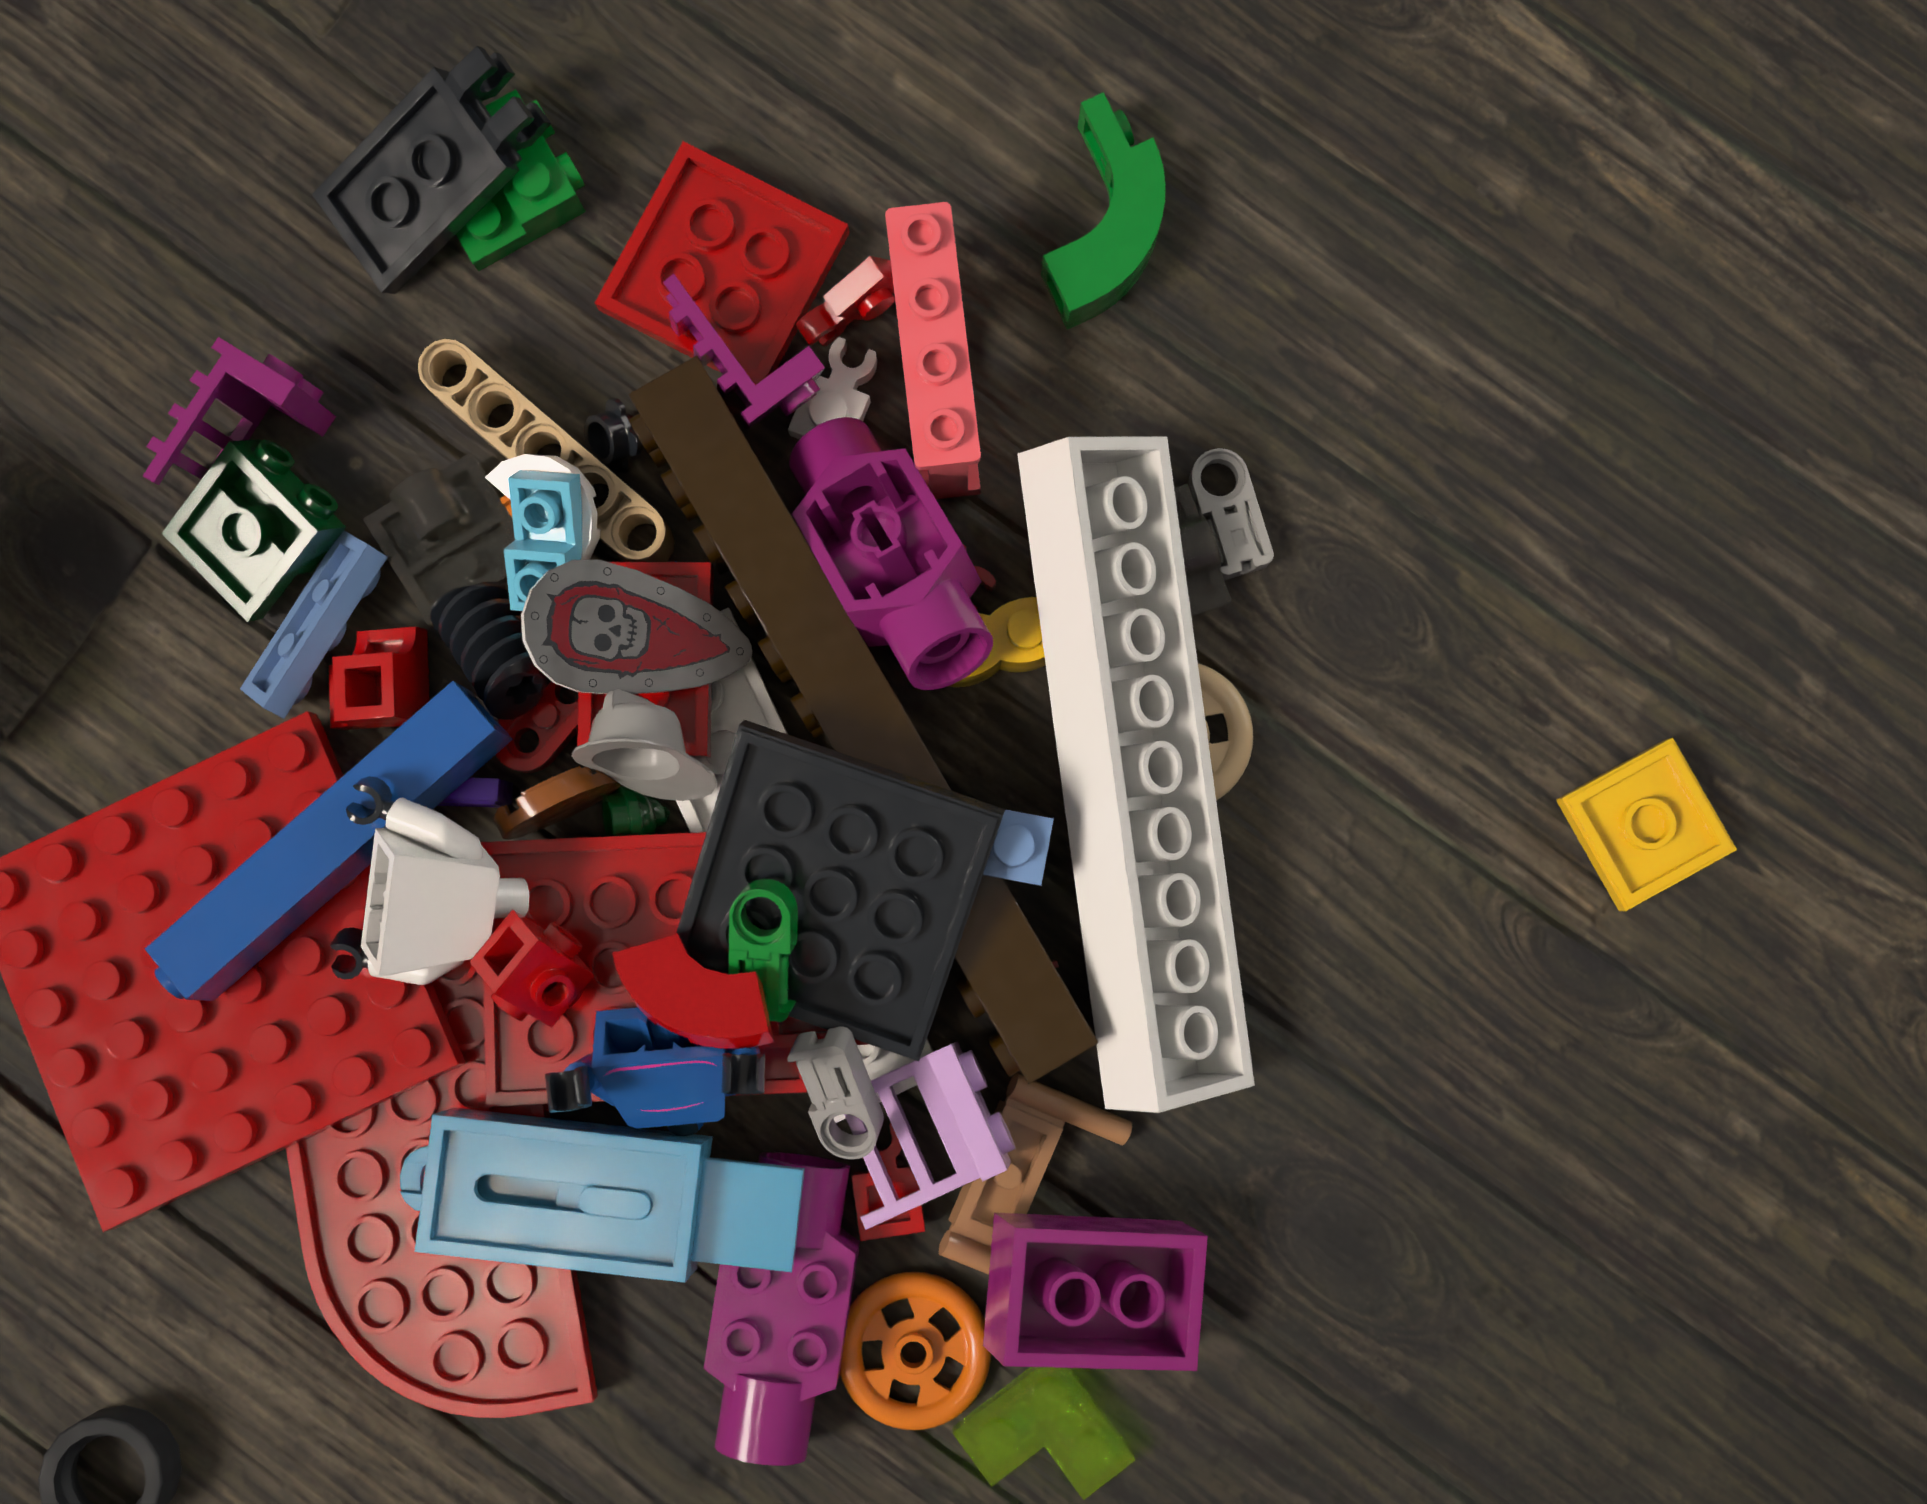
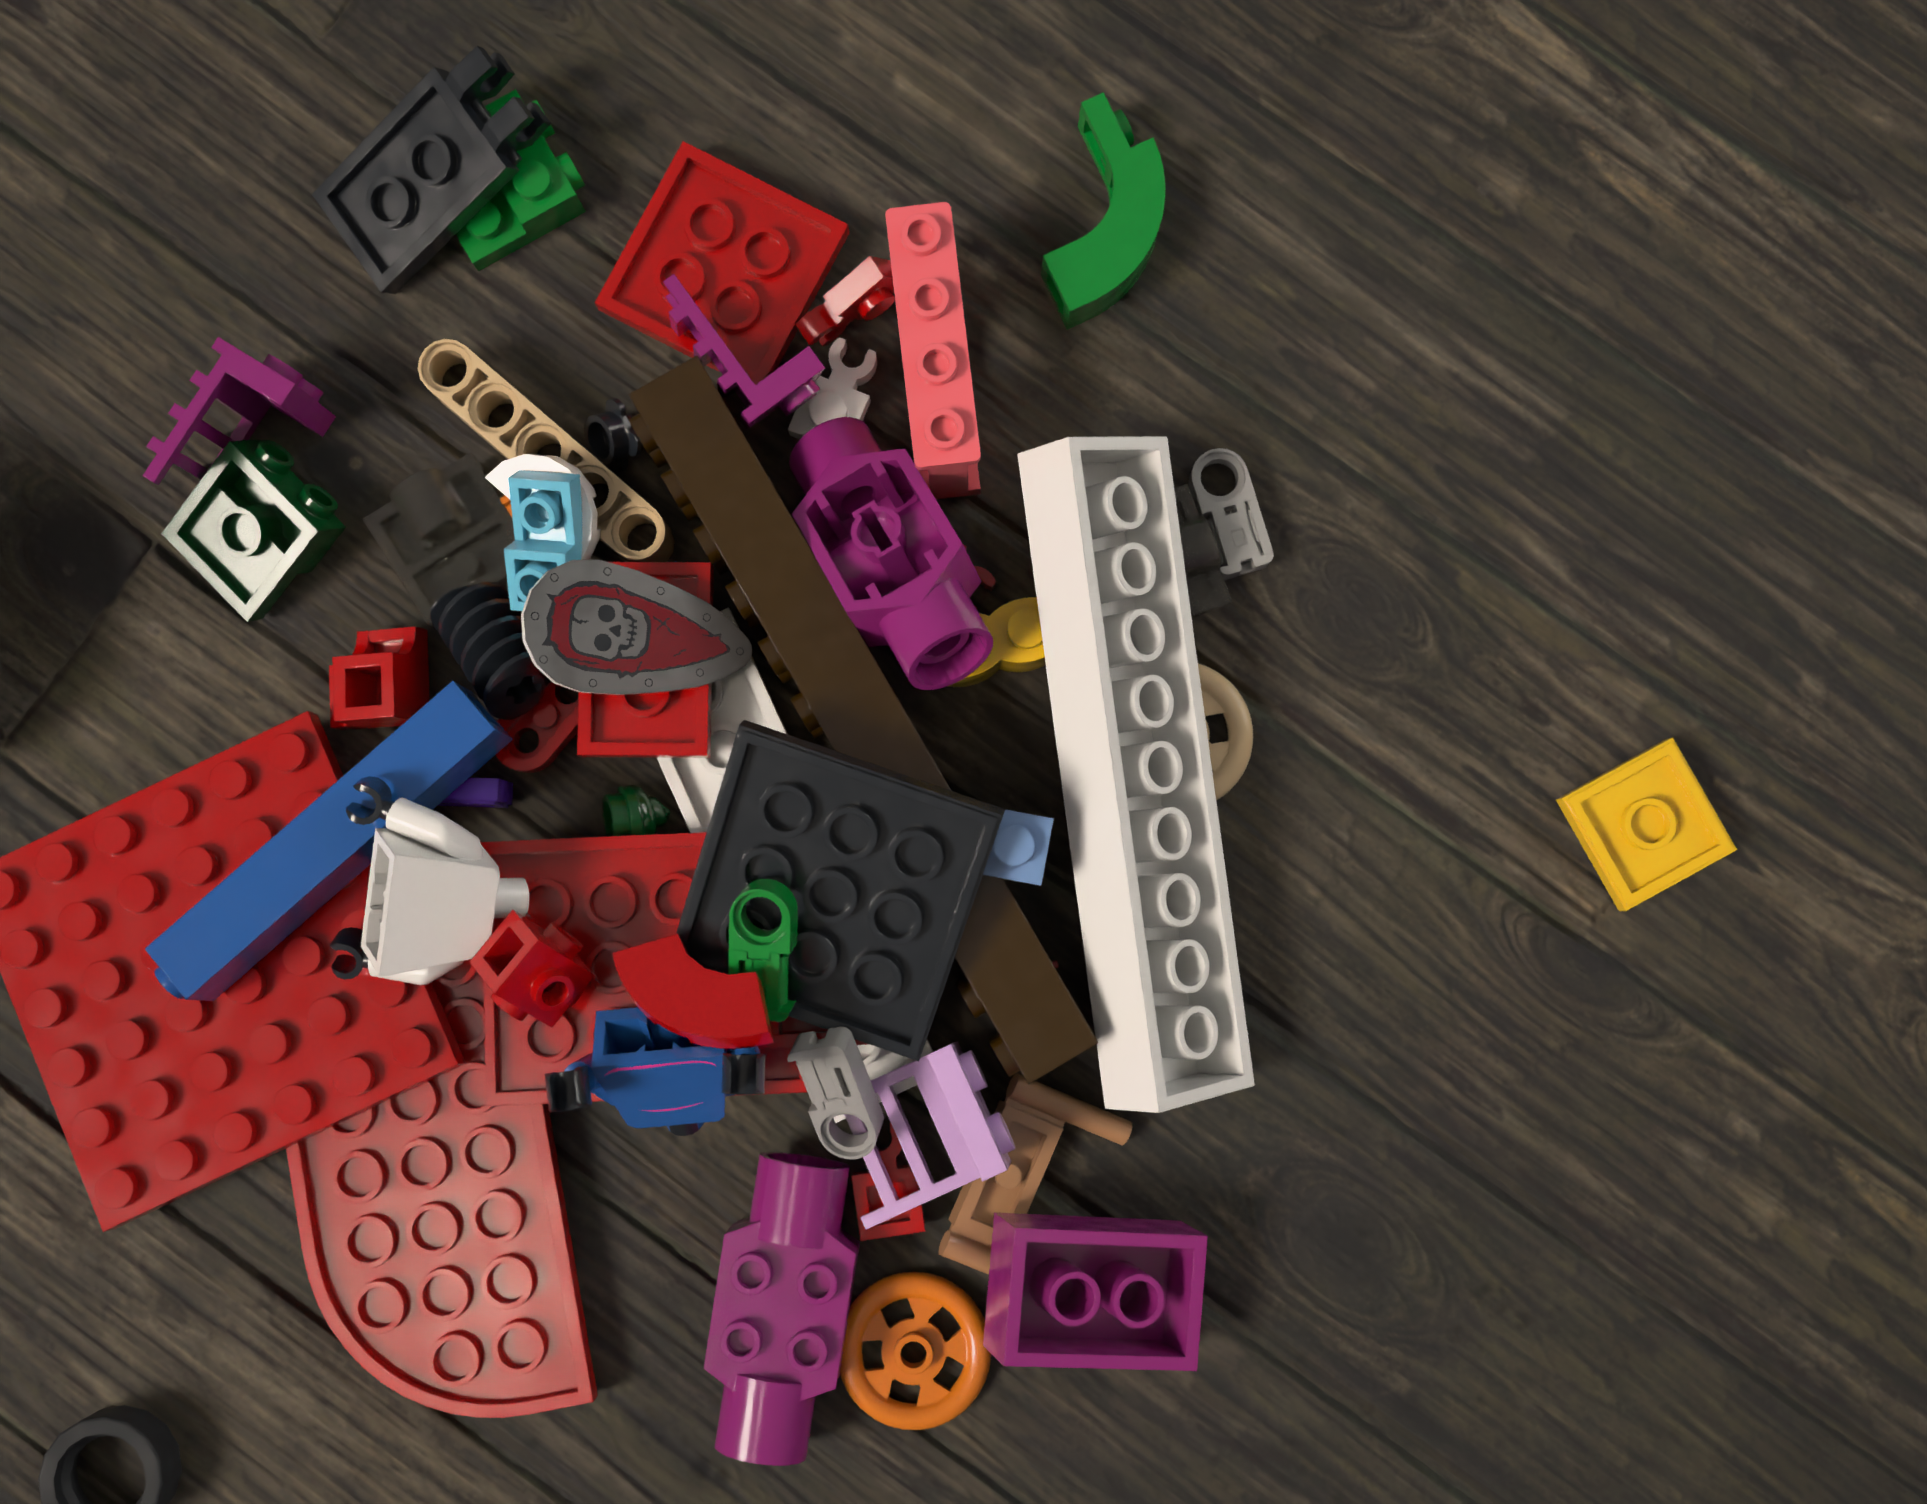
(314, 624): medium blue plate -> none
(553, 801): dark orange tile -> none
(596, 1197): dark azure piece -> none
(643, 750): light grey piece -> none
(1048, 1411): clear neon green plate -> none

